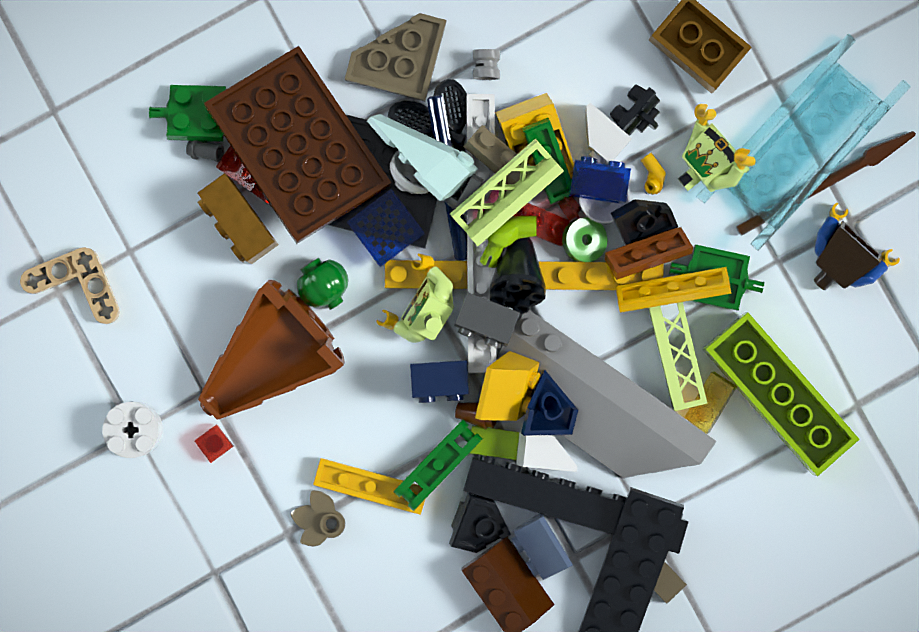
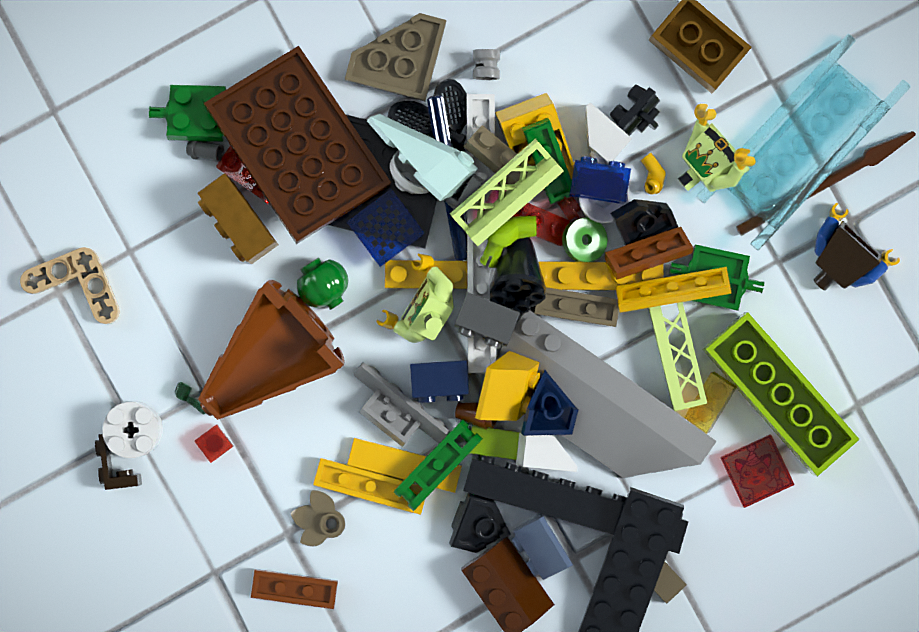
(124, 478): none -> dark brown bracket
(183, 391): none -> clear green hand
(294, 589): none -> dark orange plate
(393, 462): none -> yellow tile
(394, 411): none -> light grey bracket
(579, 307): none -> dark tan plate
(757, 471): none -> clear red tile

